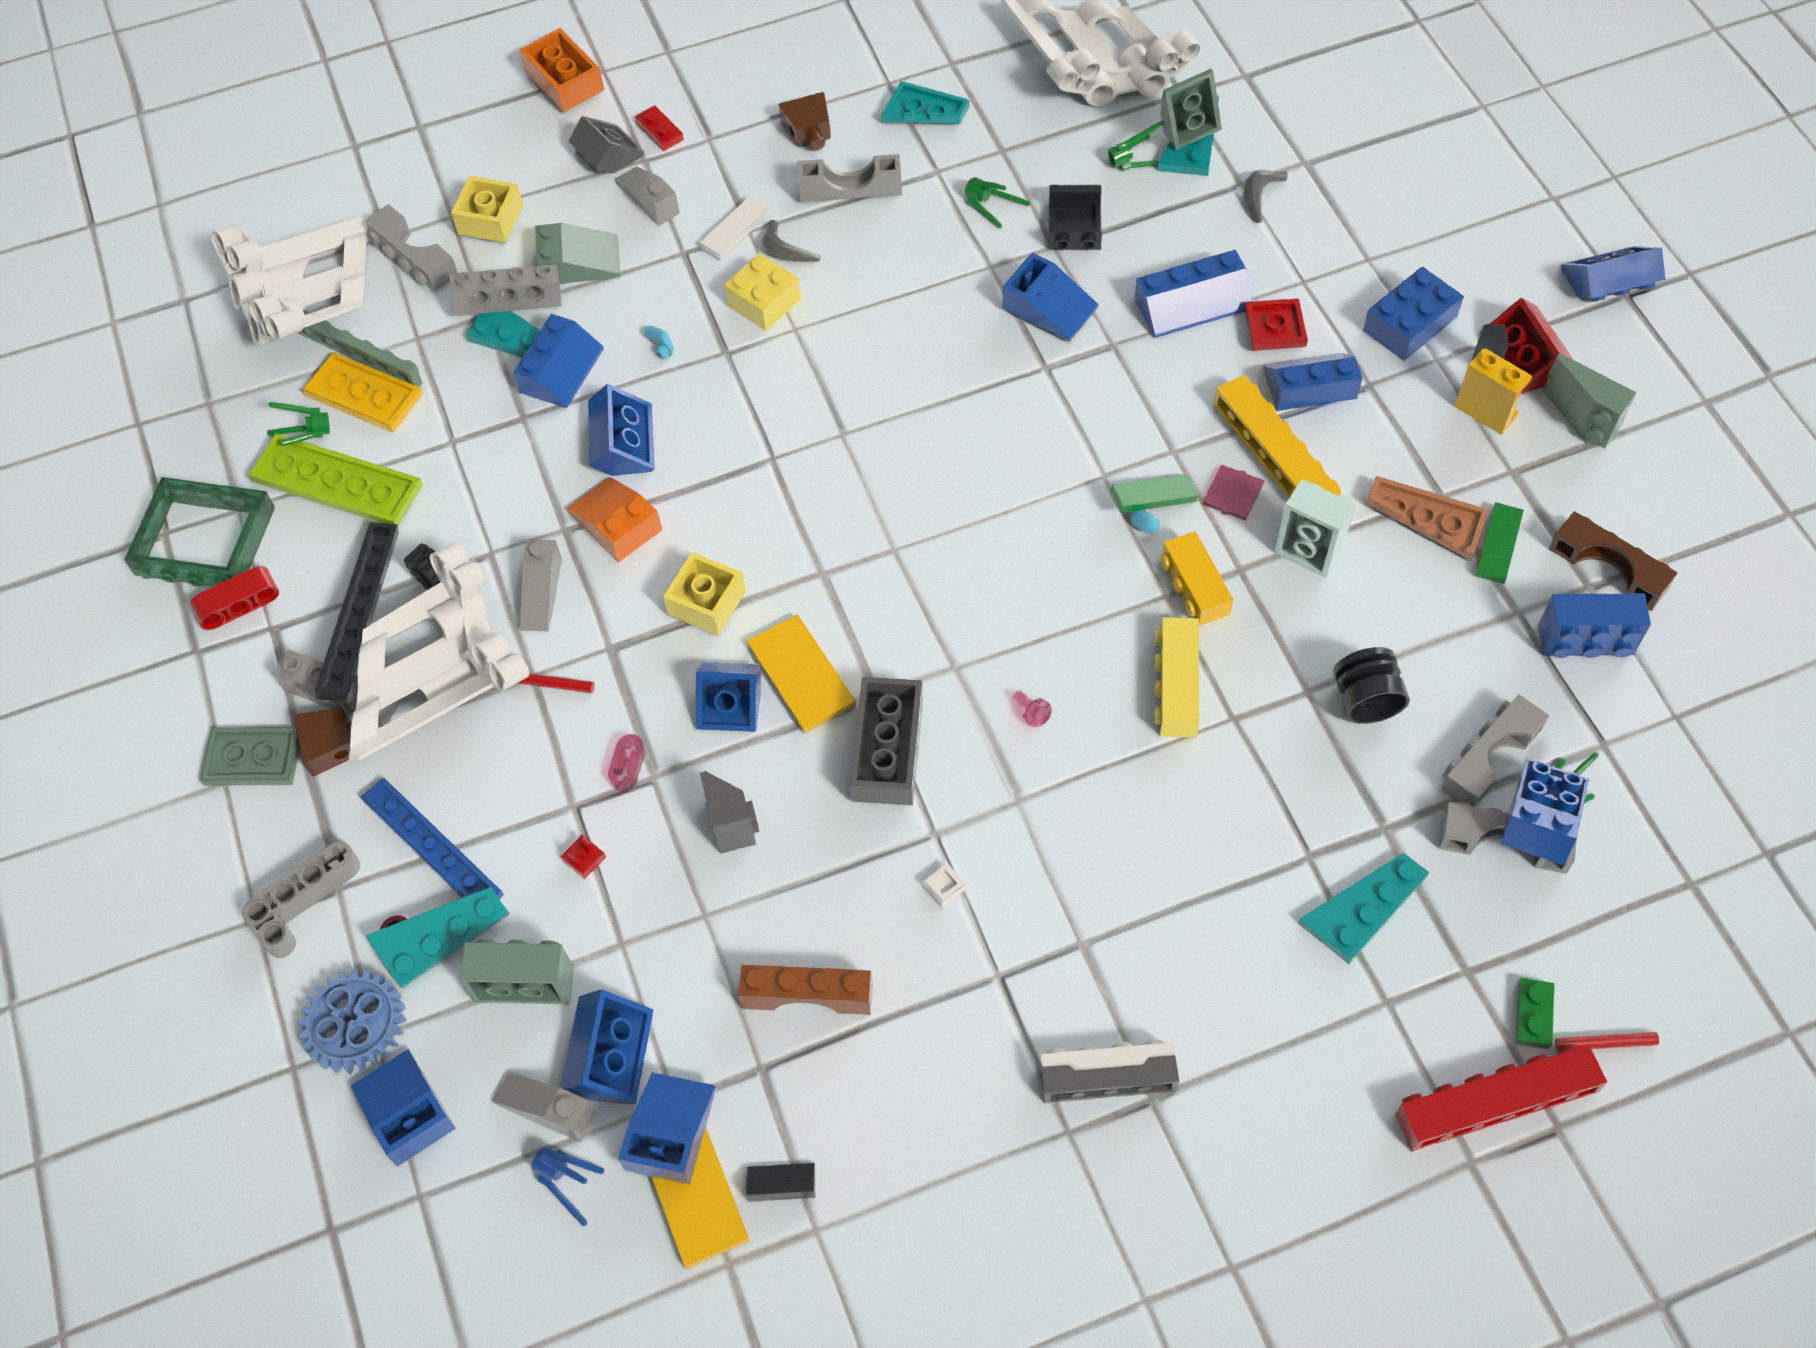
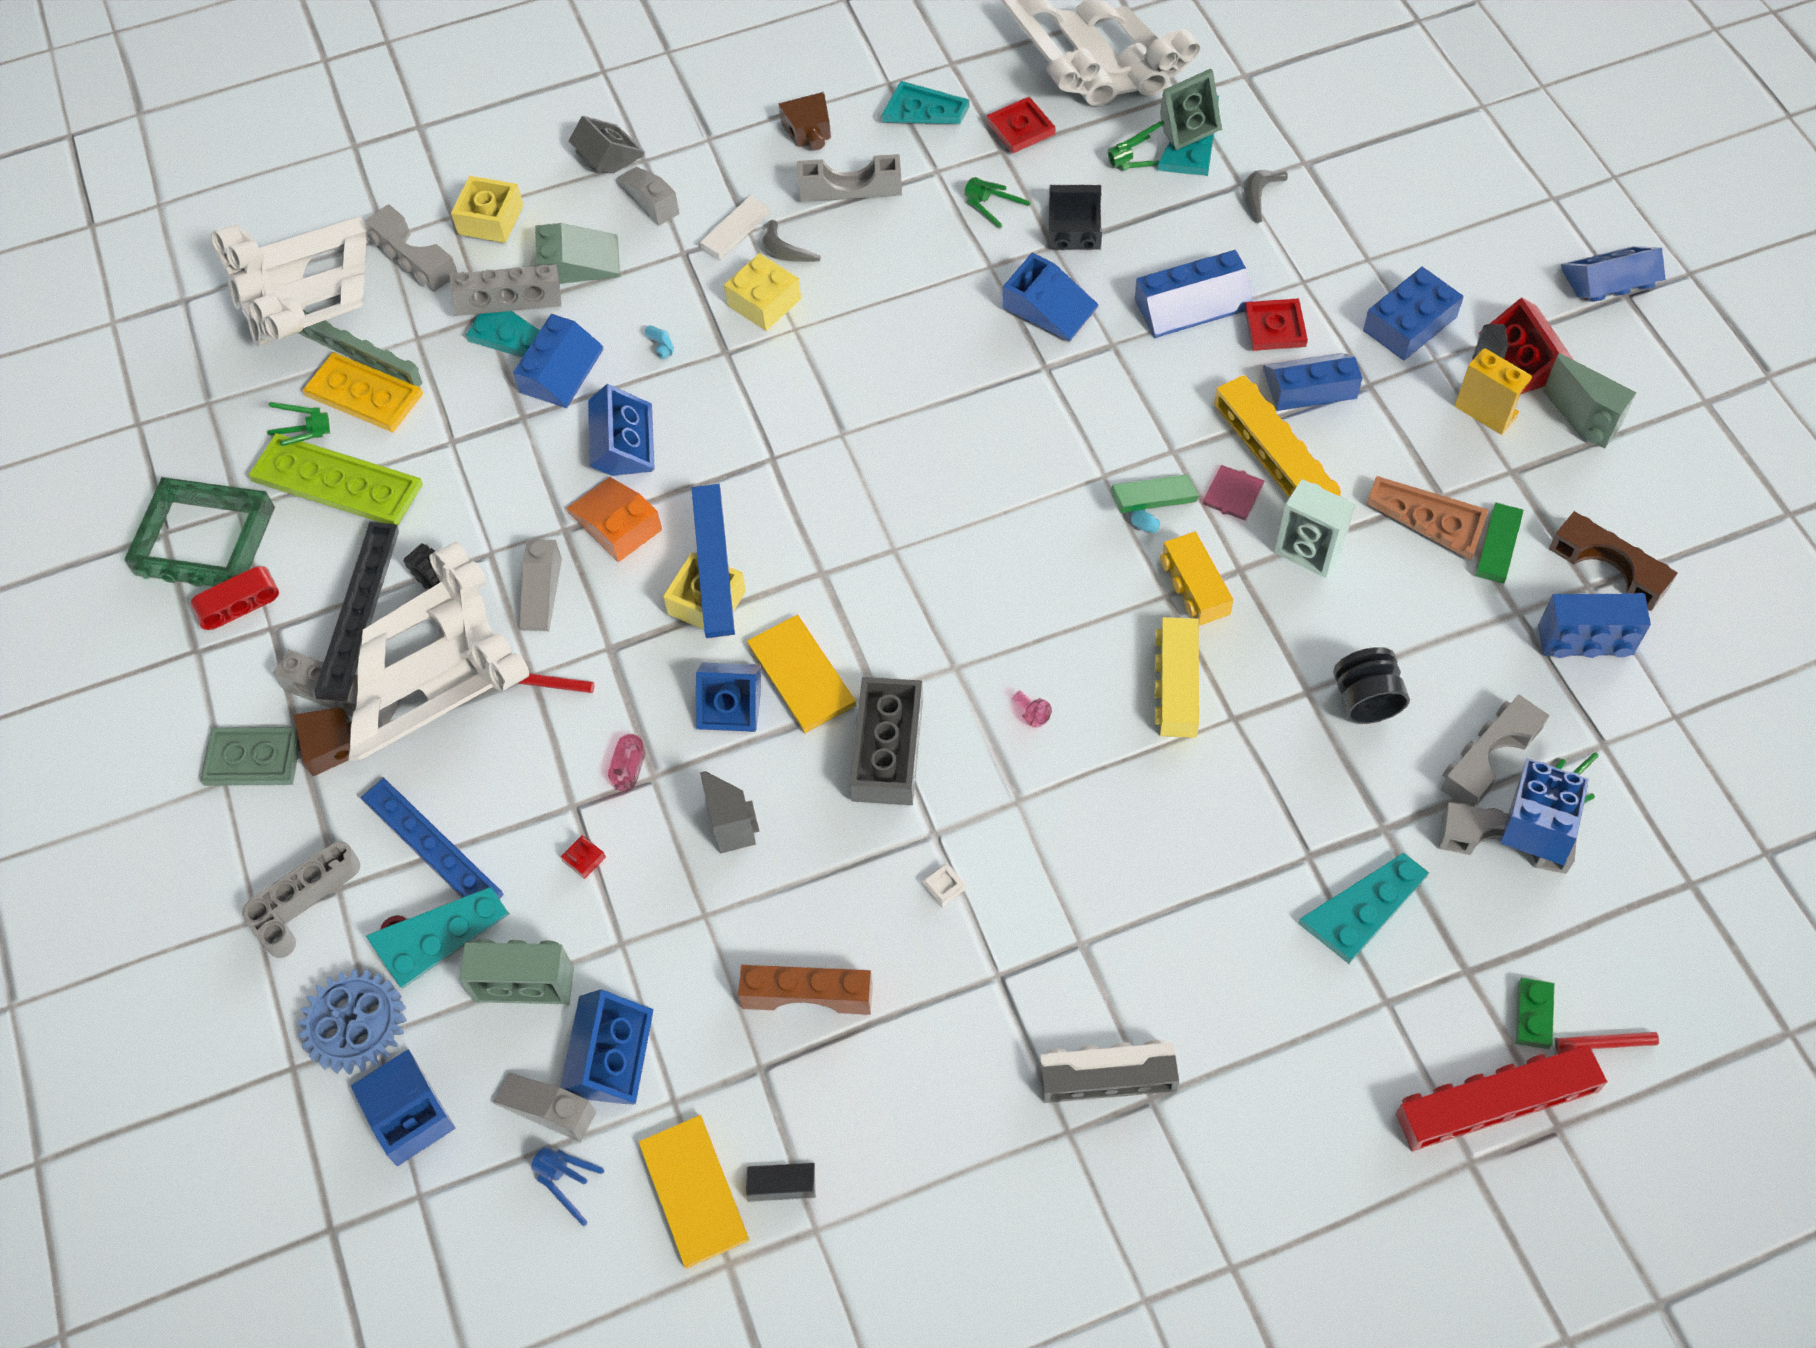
(562, 69): orange brick -> none
(659, 128): red plate -> none
(667, 1128): blue slope -> none
(713, 561): none -> blue tile
(1021, 124): none -> red plate

